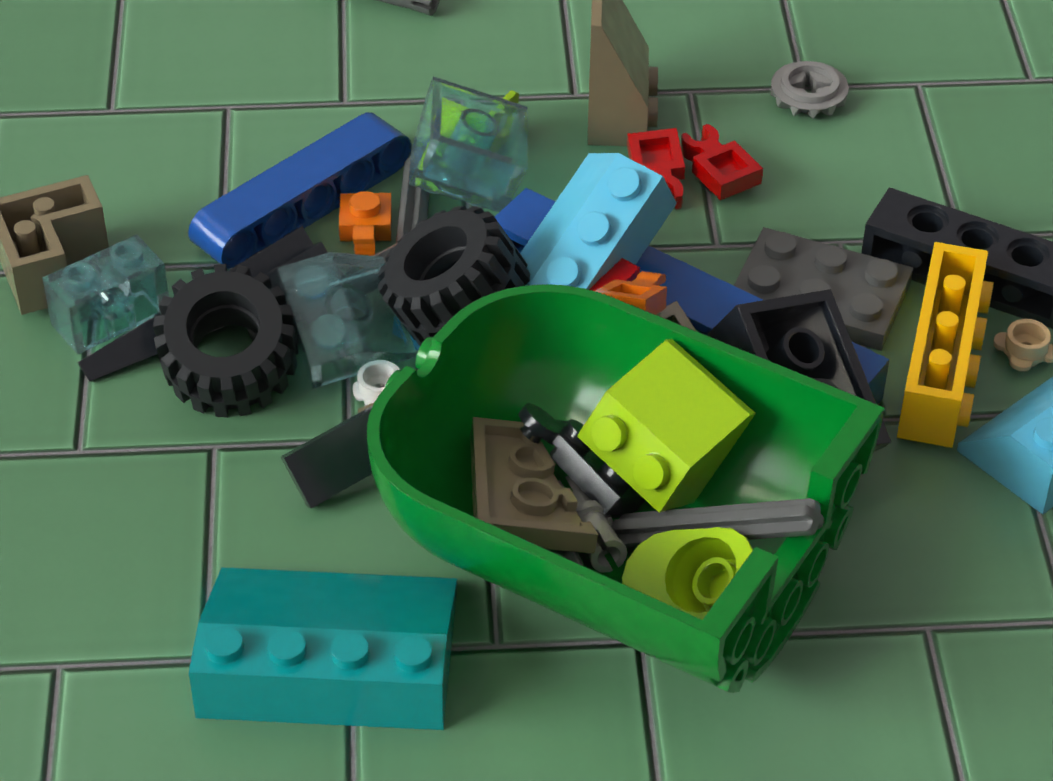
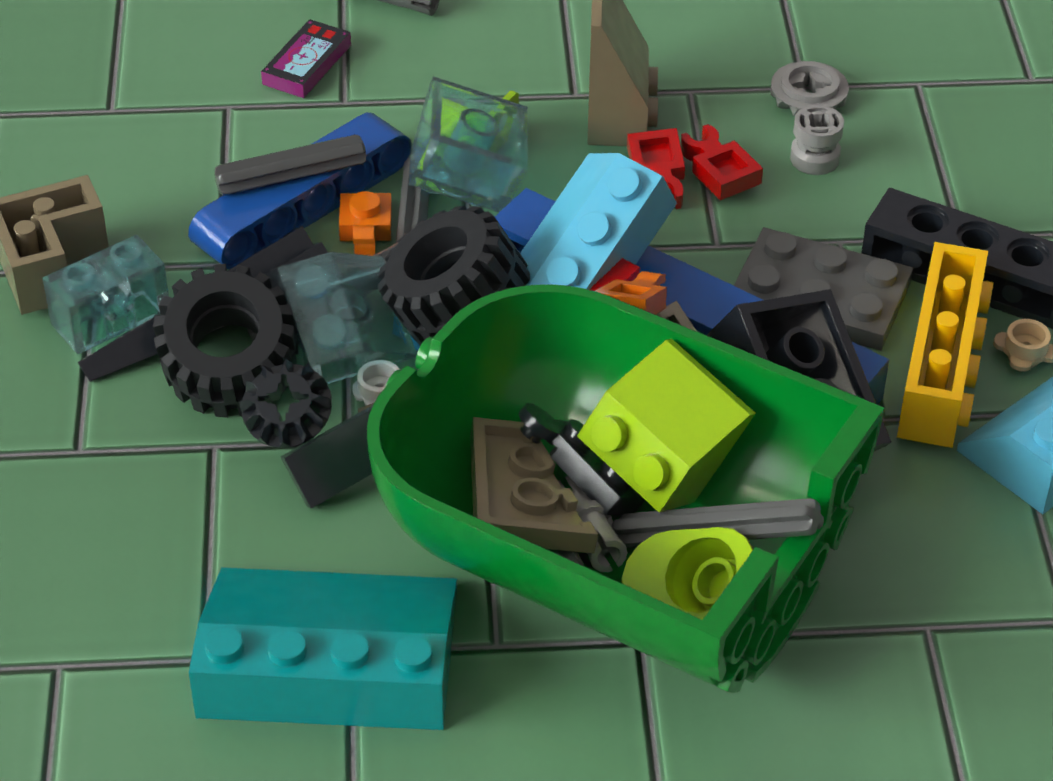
(290, 164): none -> dark grey axle
(303, 418): none -> black gear
(306, 58): none -> tile
(816, 139): none -> light grey wheel

